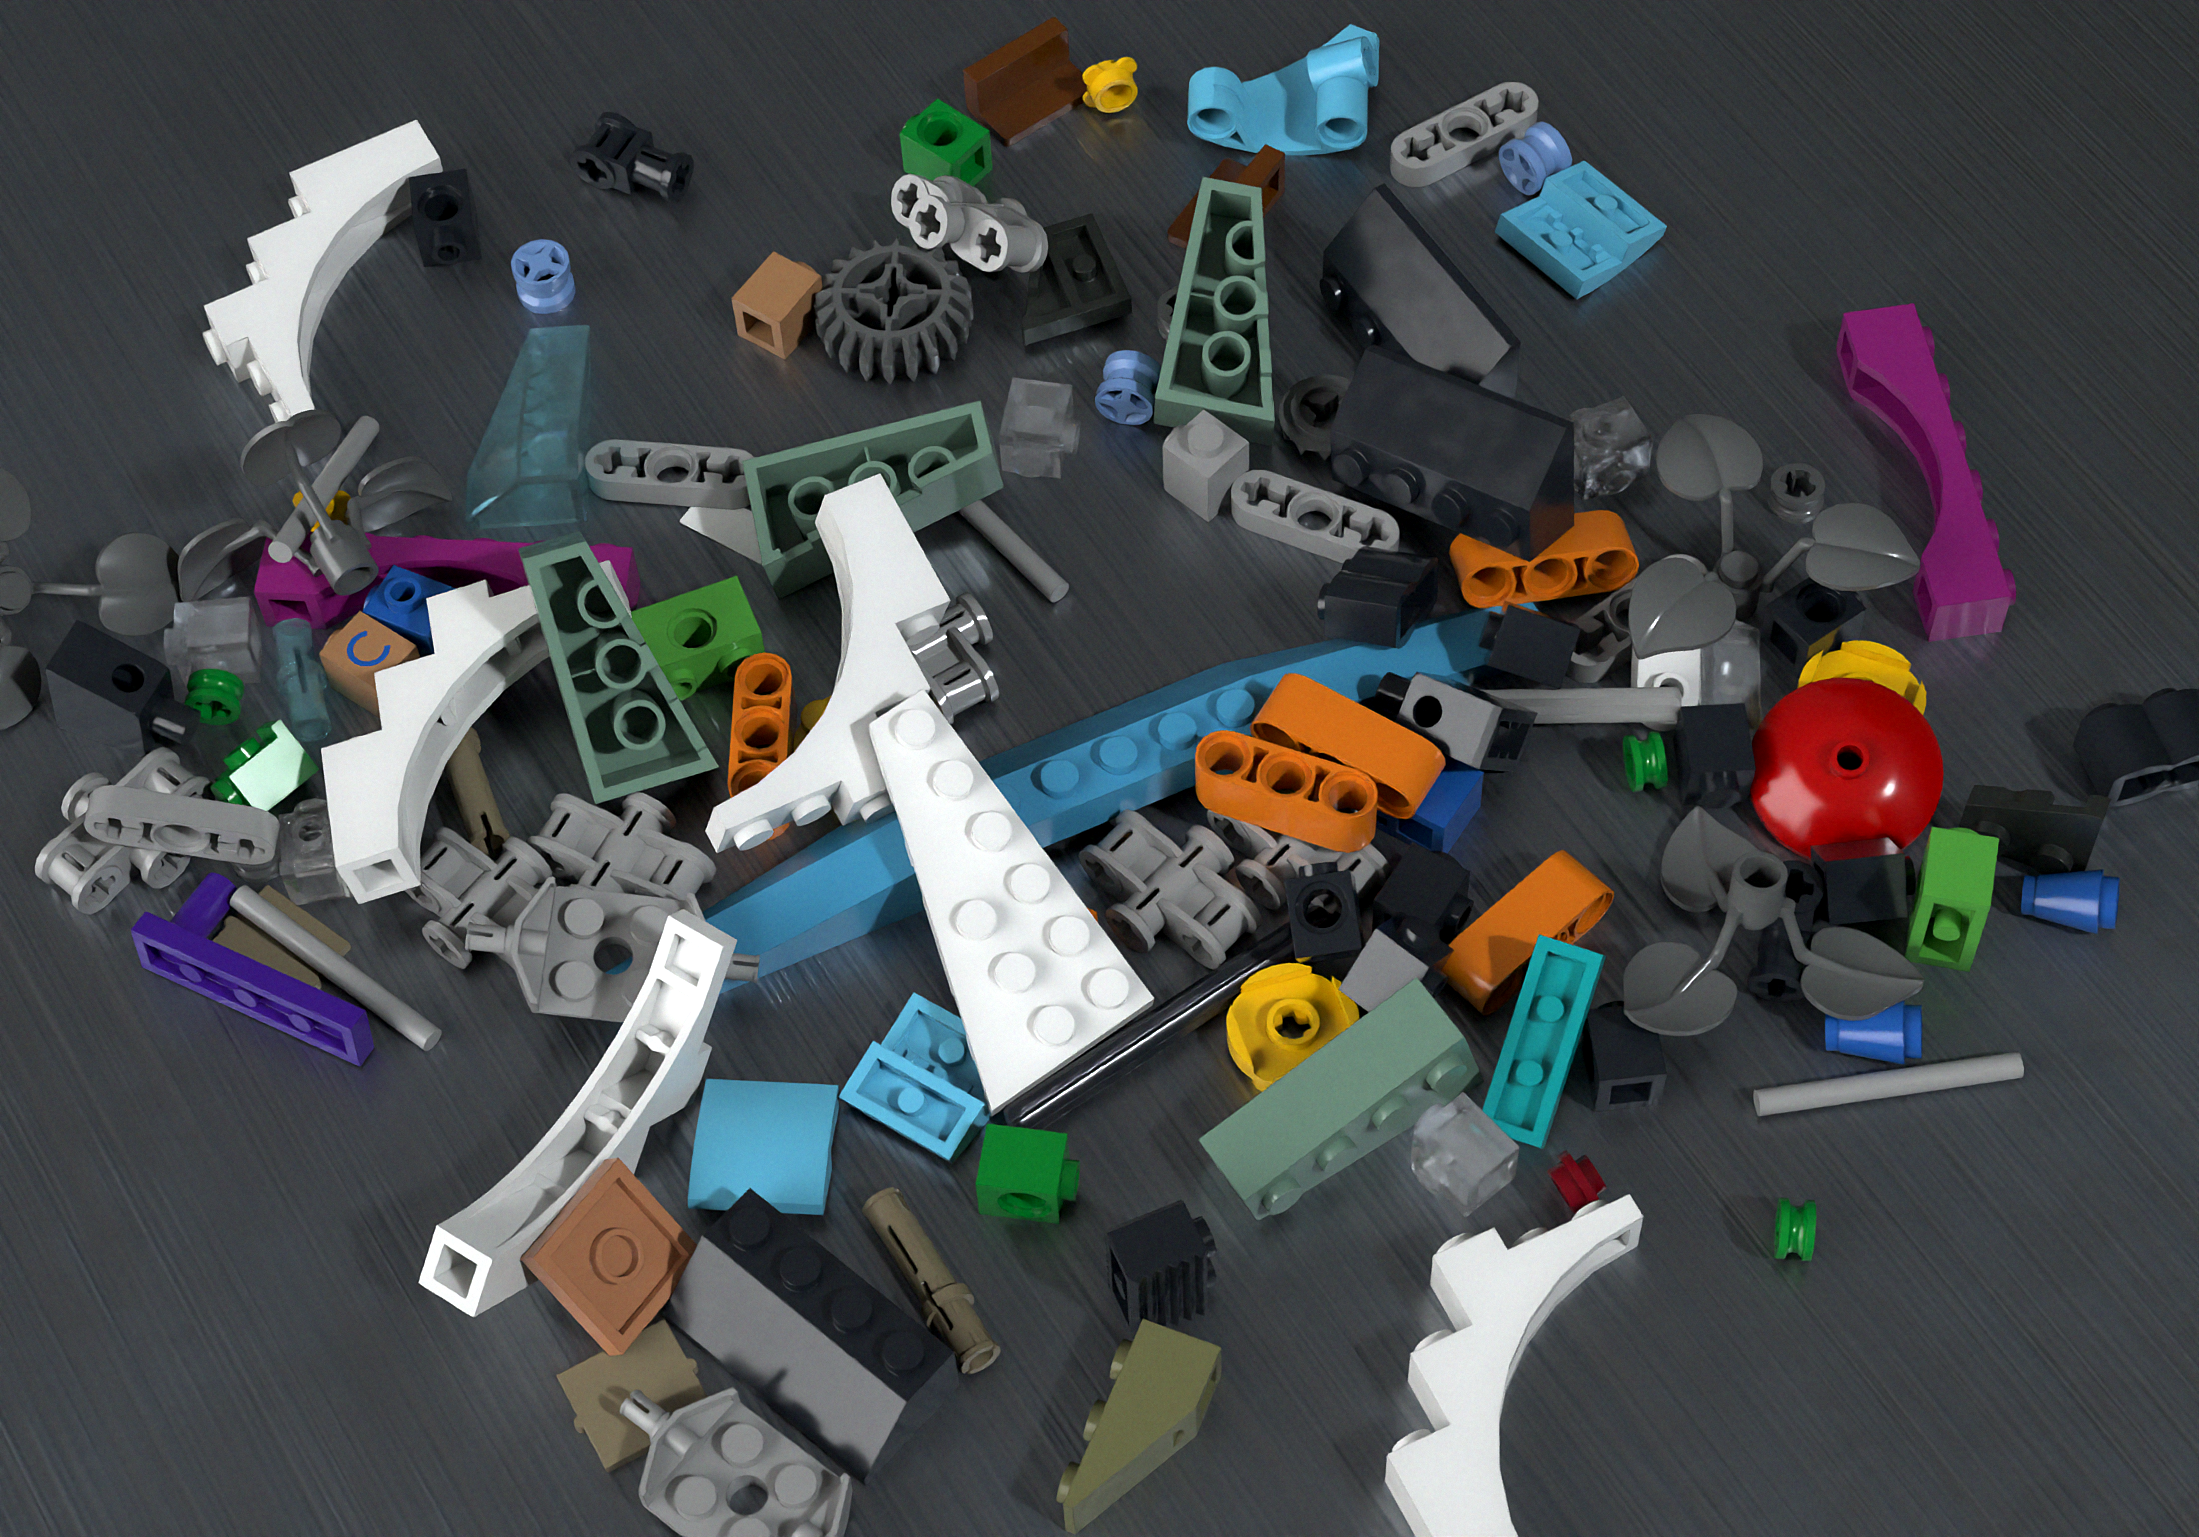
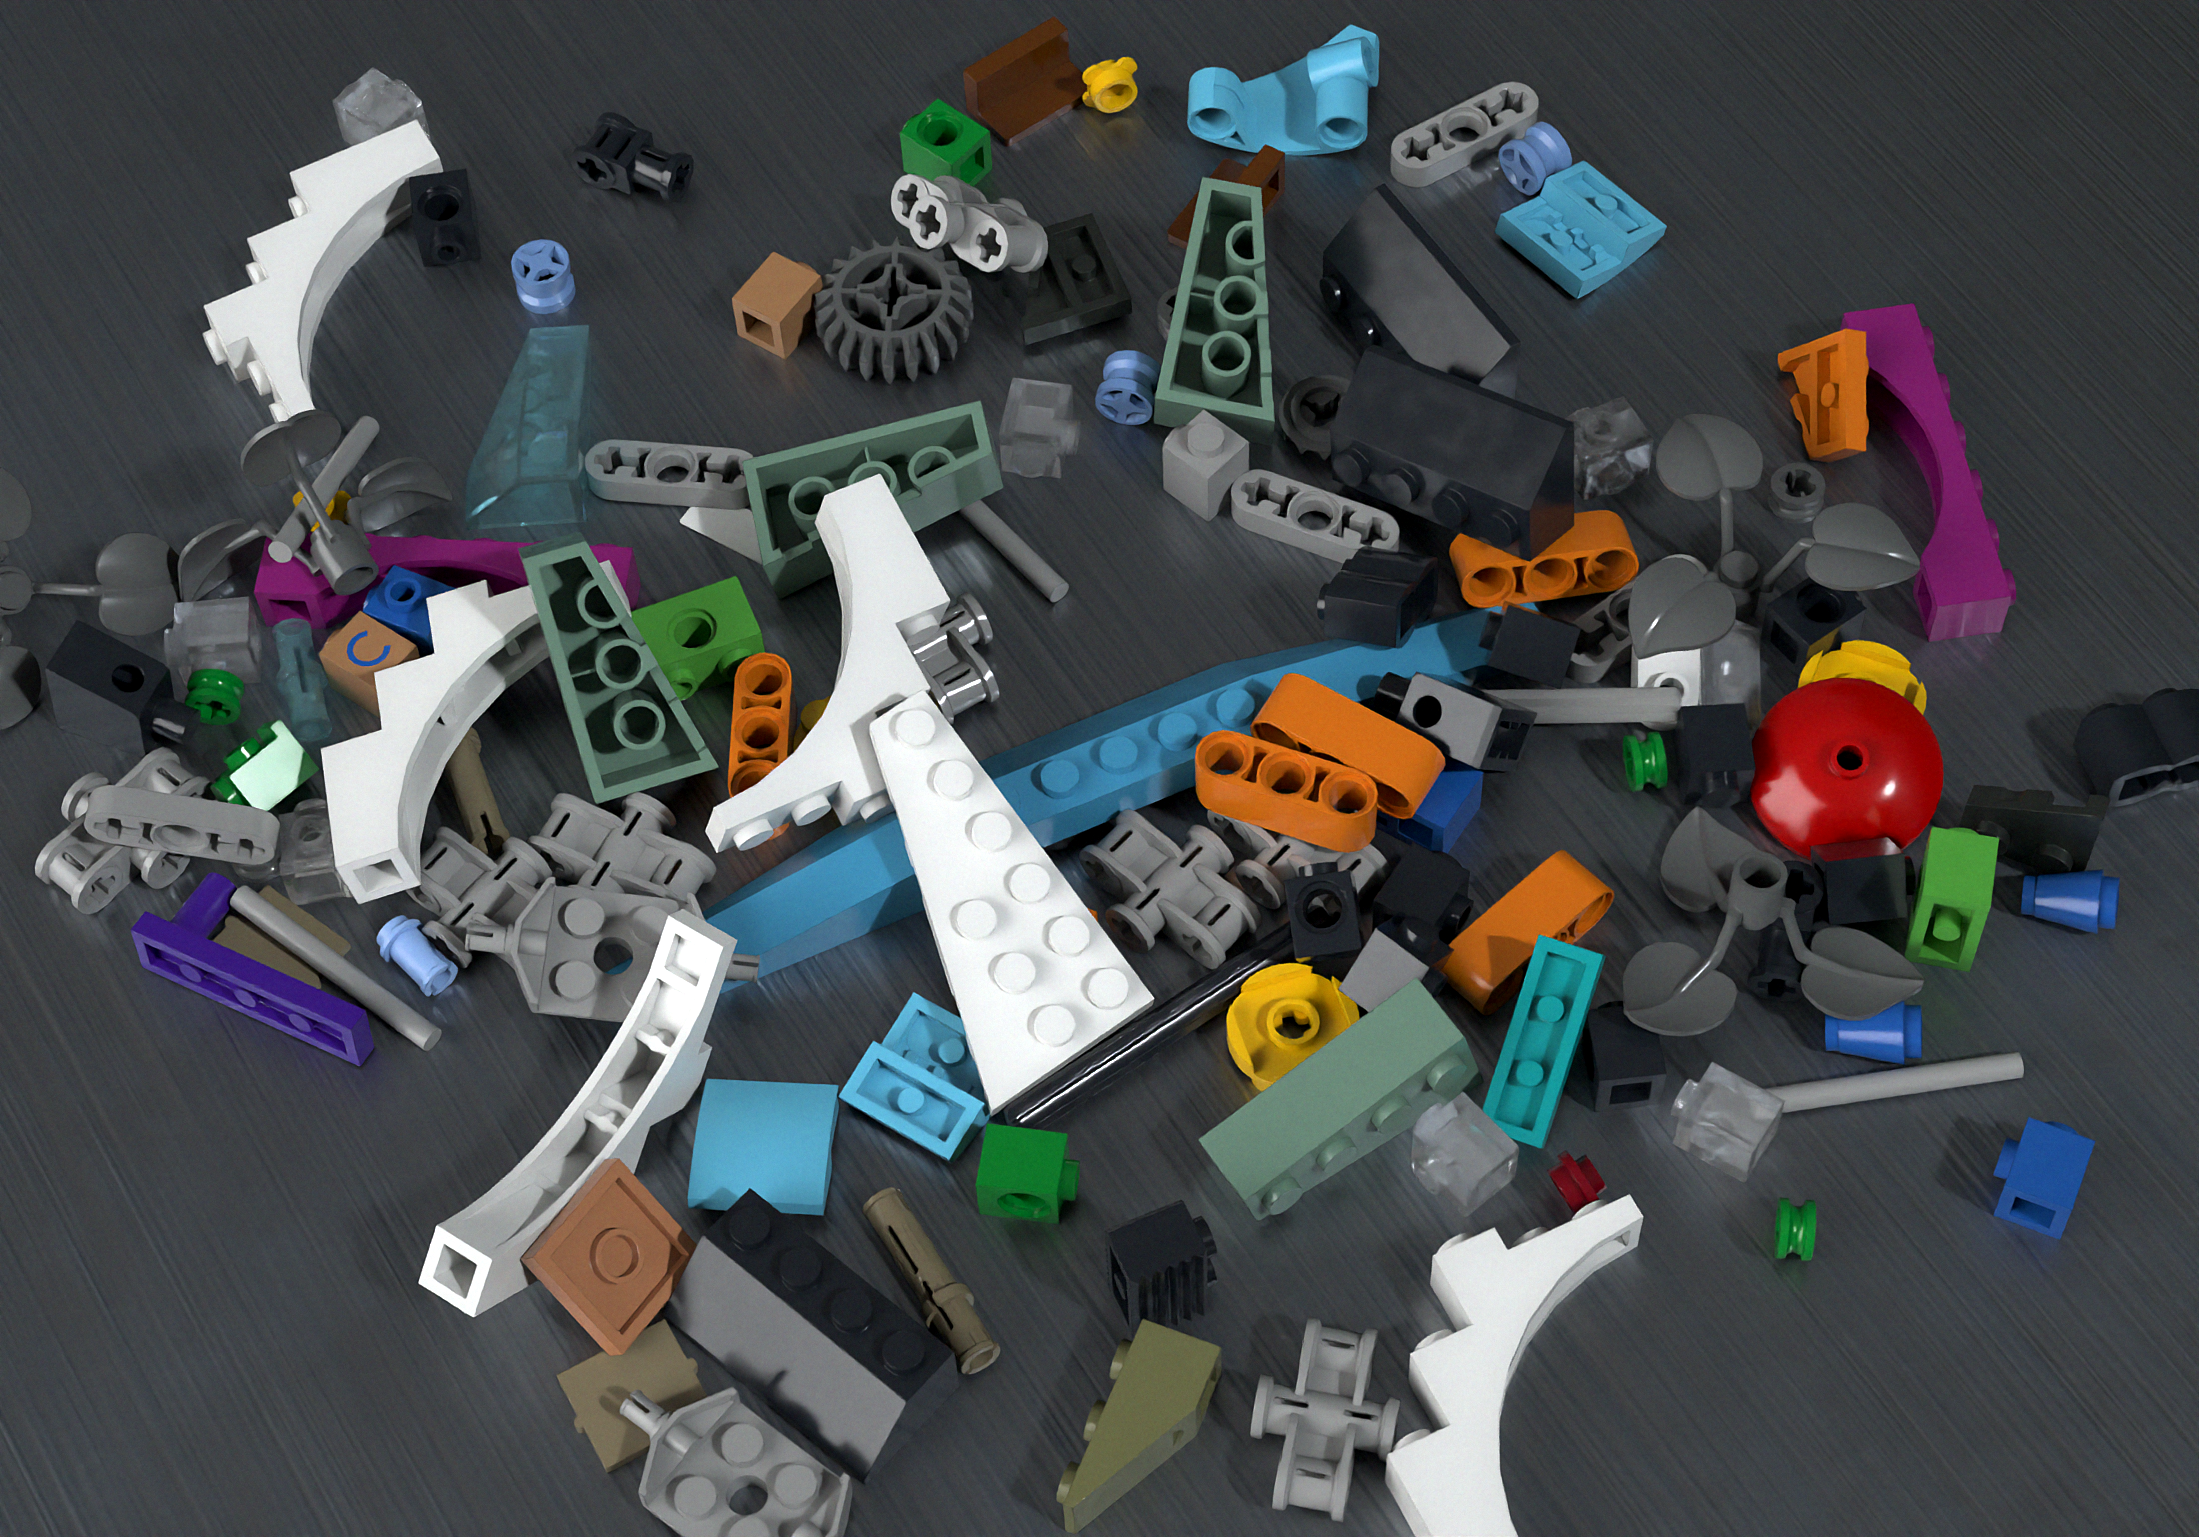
(376, 106): none -> clear brick
(405, 944): none -> light blue pin
(1325, 1419): none -> light grey axle
(1726, 1121): none -> clear brick
(1832, 393): none -> orange wing
(2042, 1176): none -> blue brick

